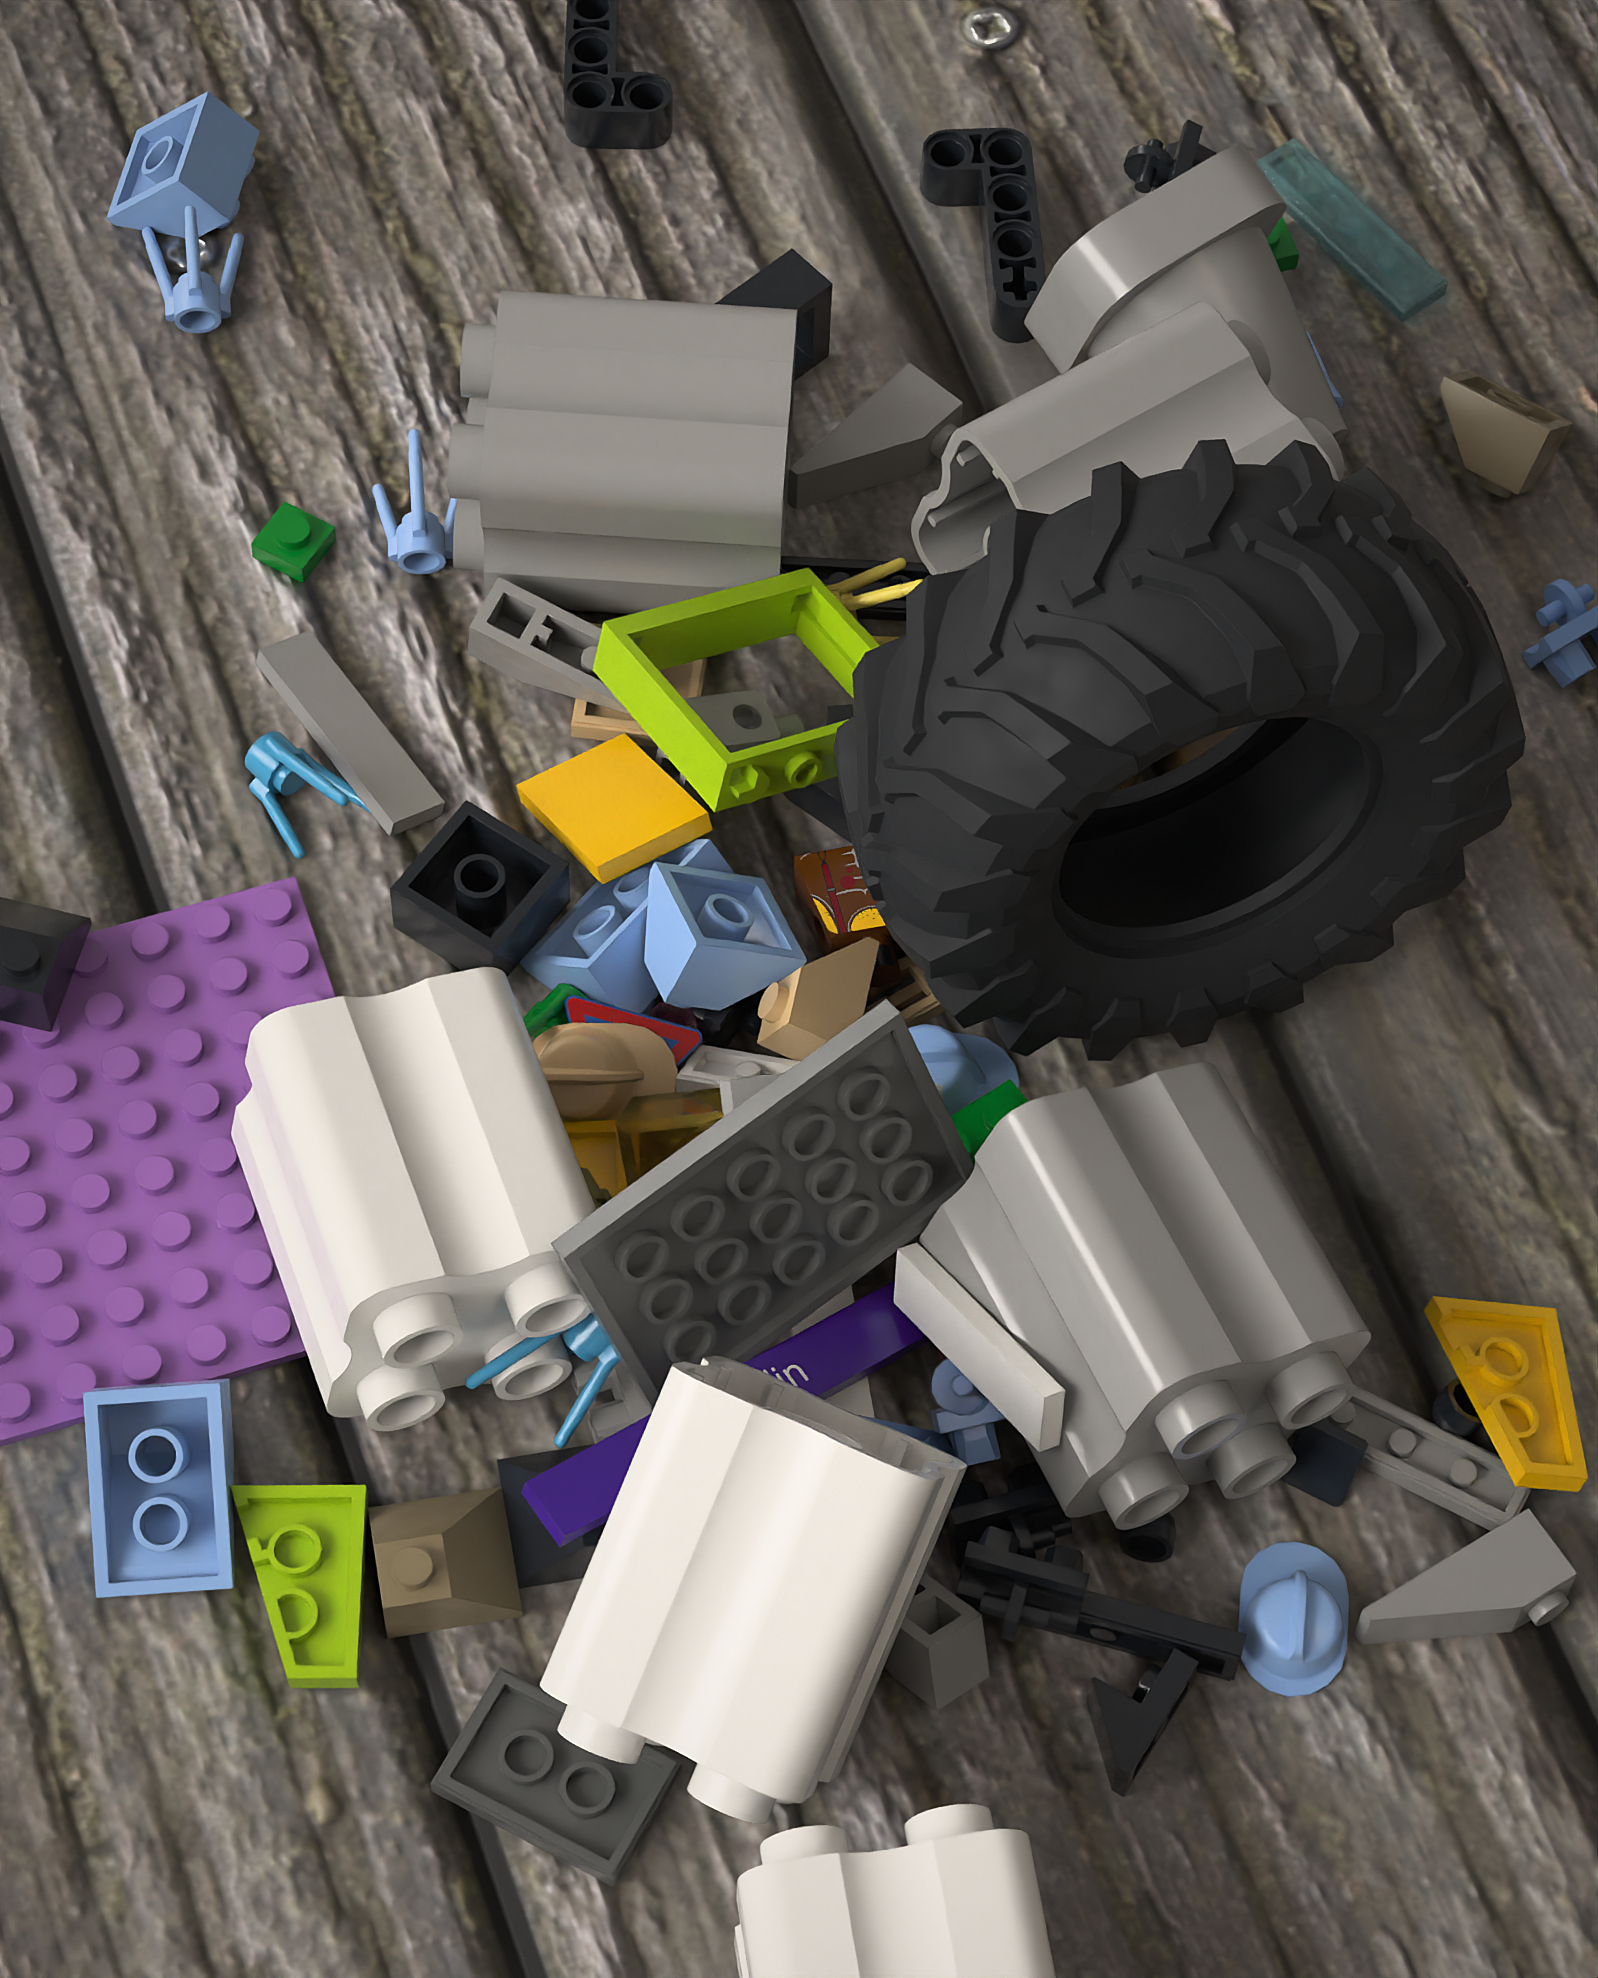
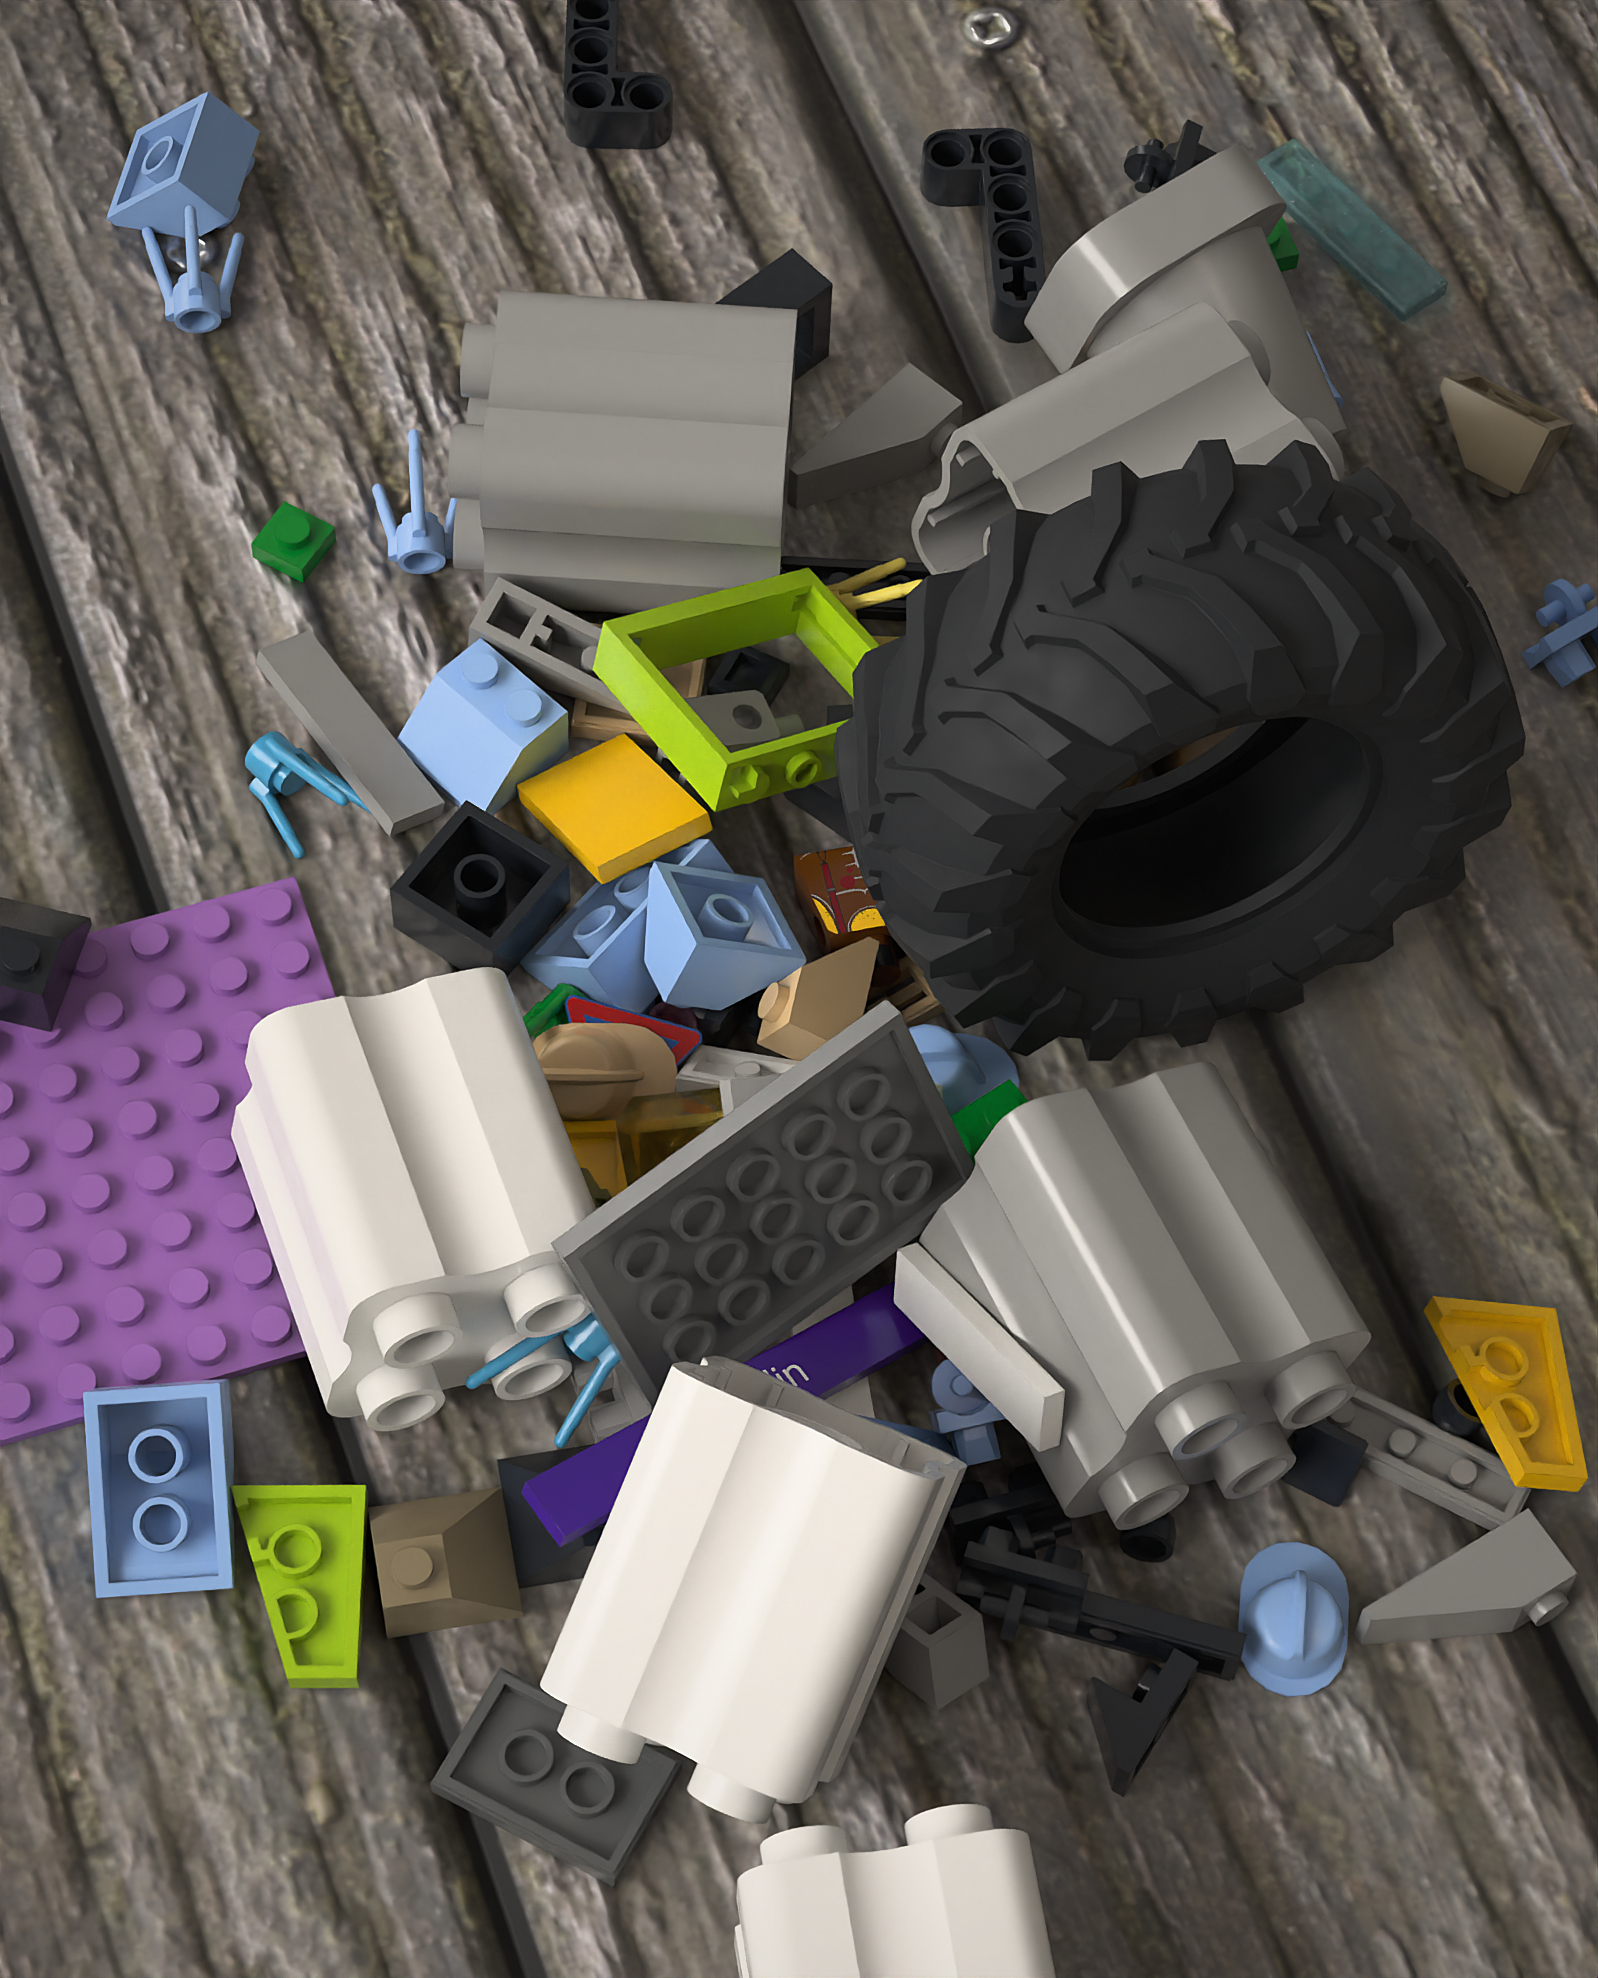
(484, 729): none -> light blue slope
(750, 670): none -> black tile

